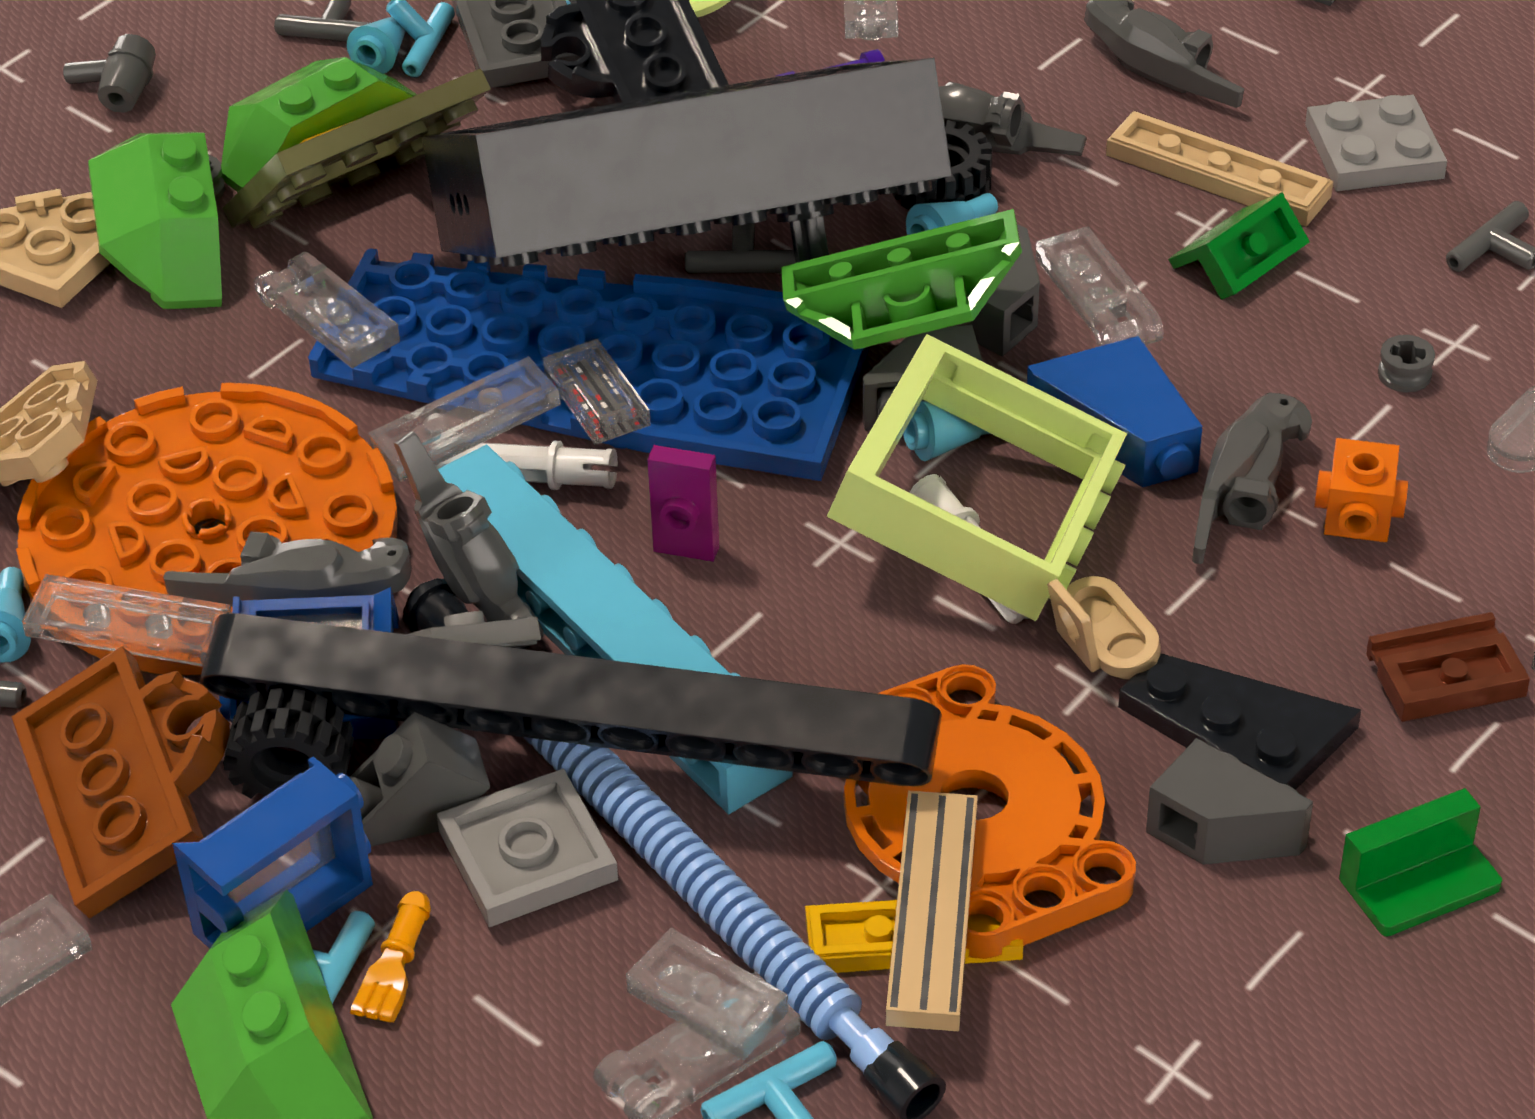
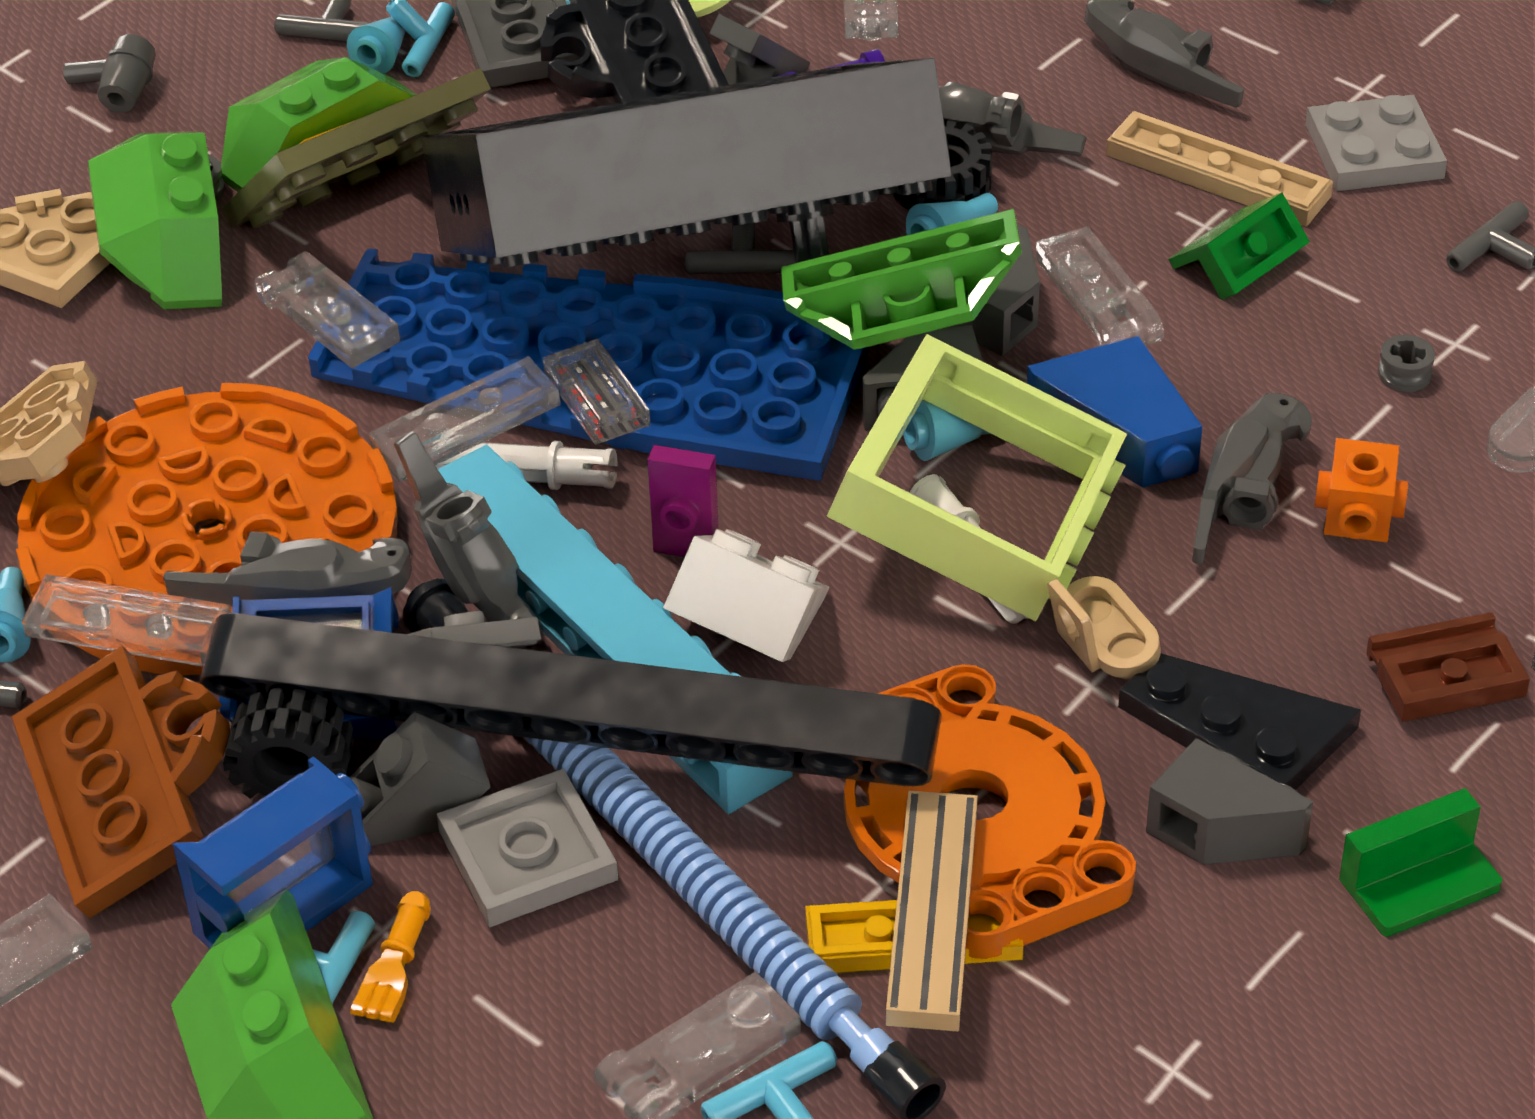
(707, 993): clear plate -> none
(746, 595): none -> white slope
(753, 54): none -> dark grey slope

